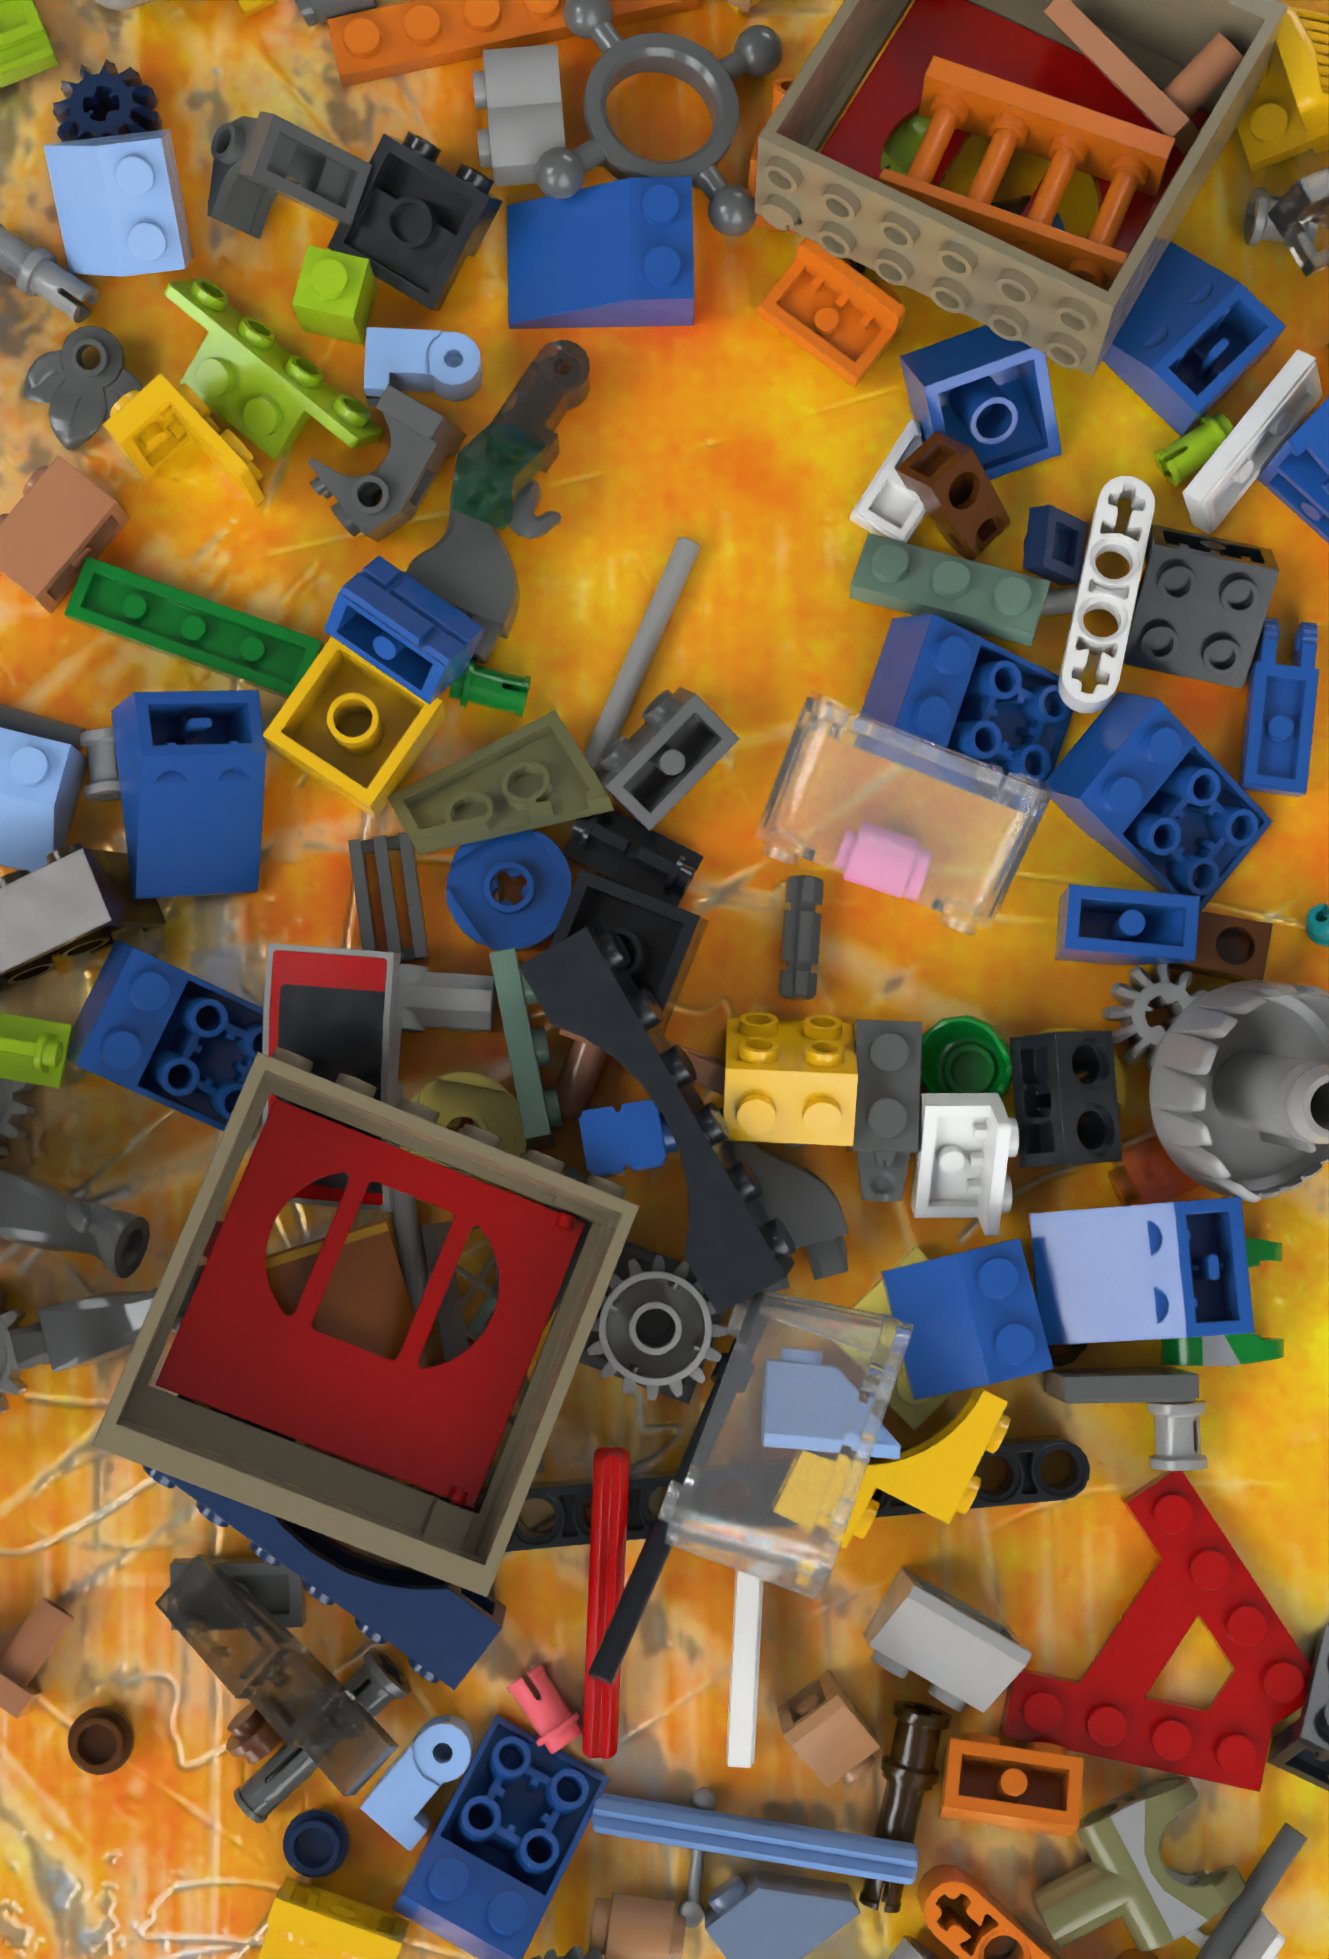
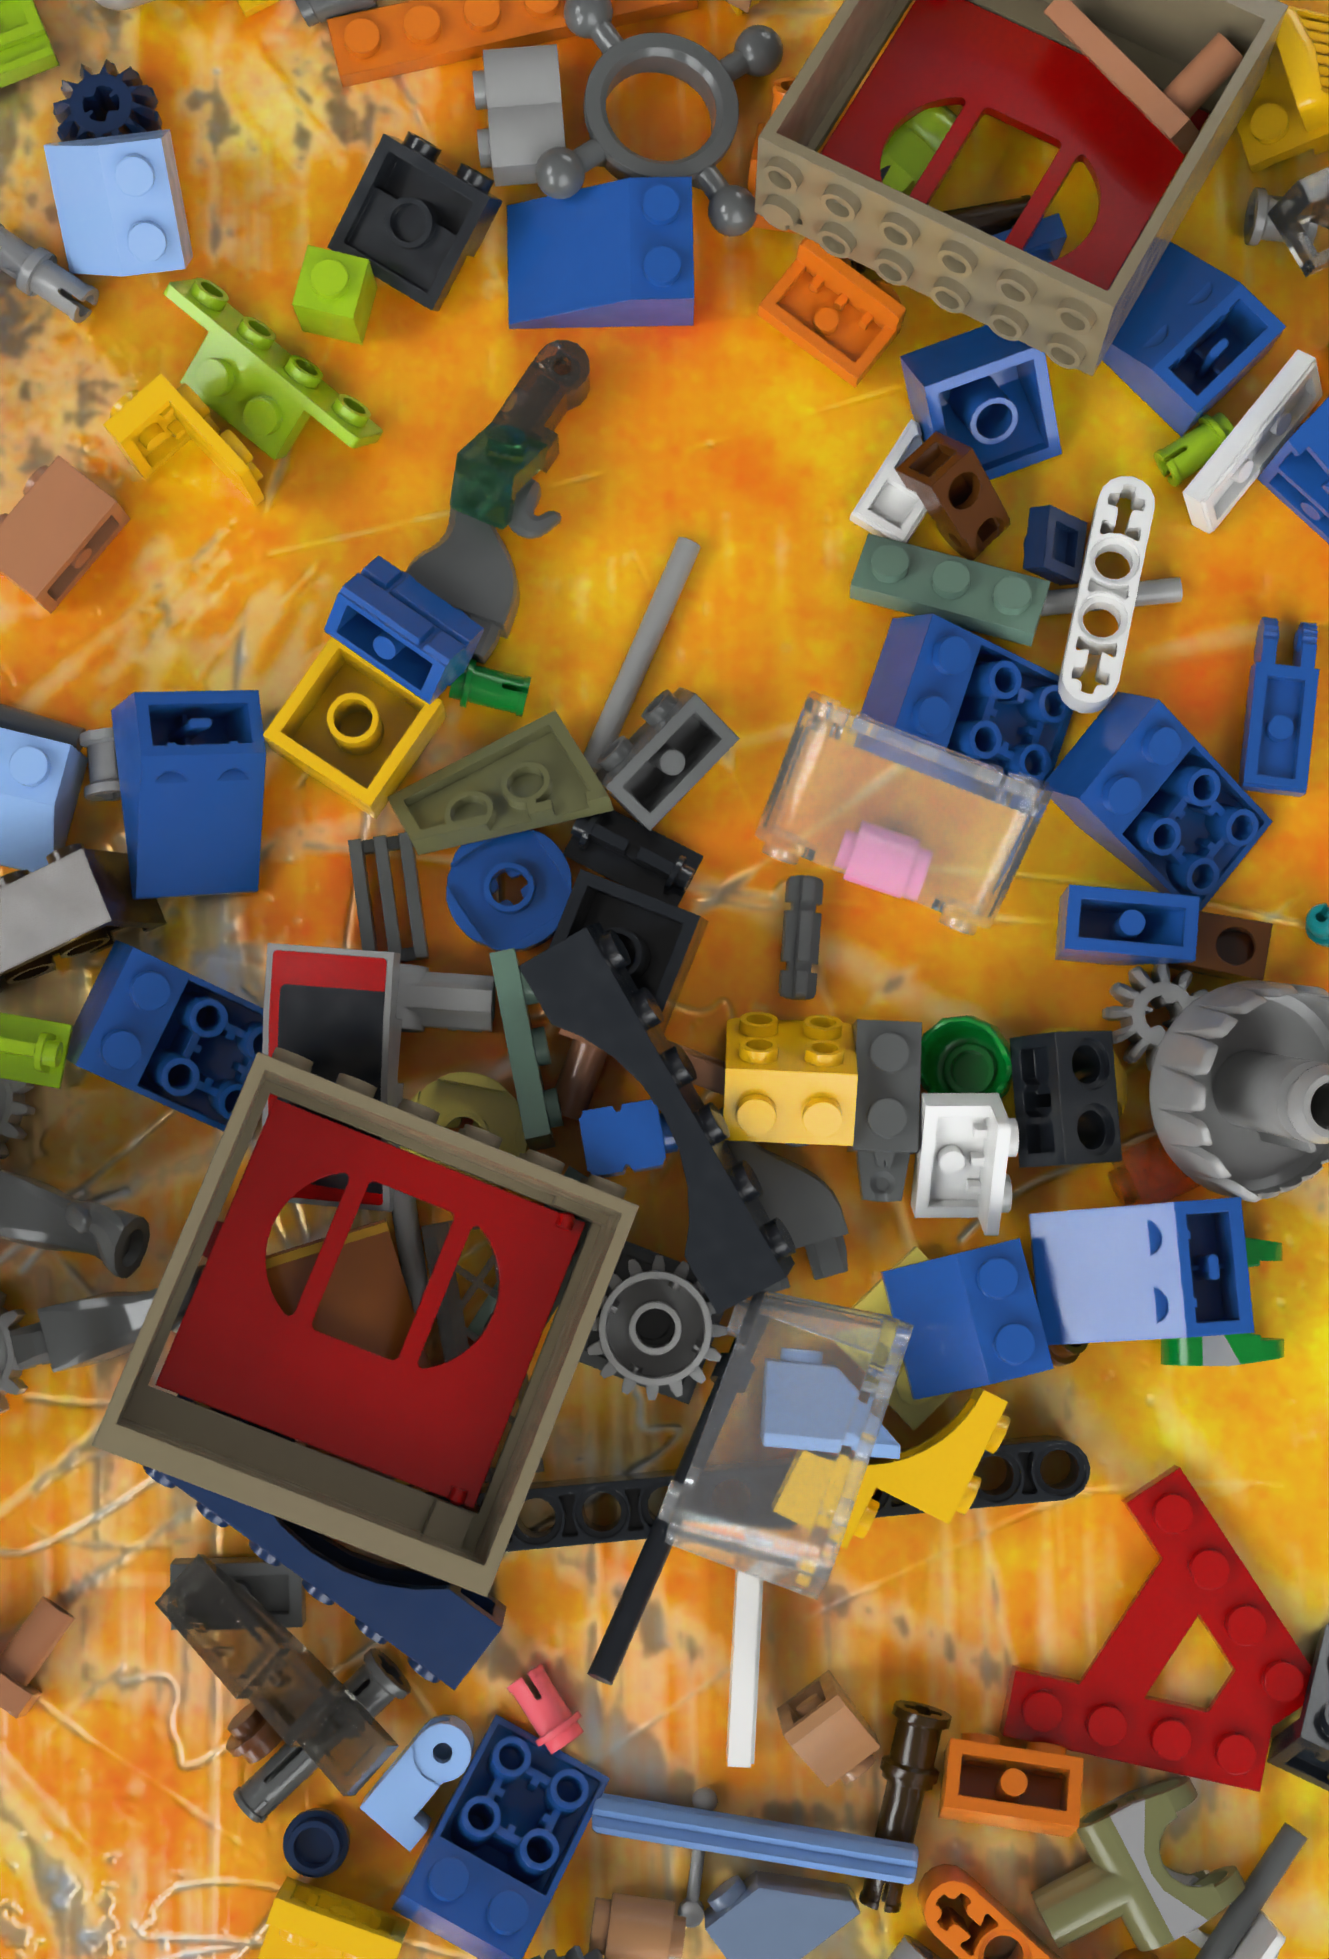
(80, 396): dark grey plate -> none
(101, 1740): reddish brown plate -> none
(191, 628): green plate -> none
(271, 157): dark grey tile -> none
(416, 454): dark grey tile -> none
(421, 363): light blue leg -> none
(604, 1591): red axle -> none
(944, 1642): light grey slope -> none
(1047, 128): orange fence -> none
(1121, 1385): dark grey tile -> none
(1177, 1436): light grey bush -> none
(1200, 606): black bracket -> none

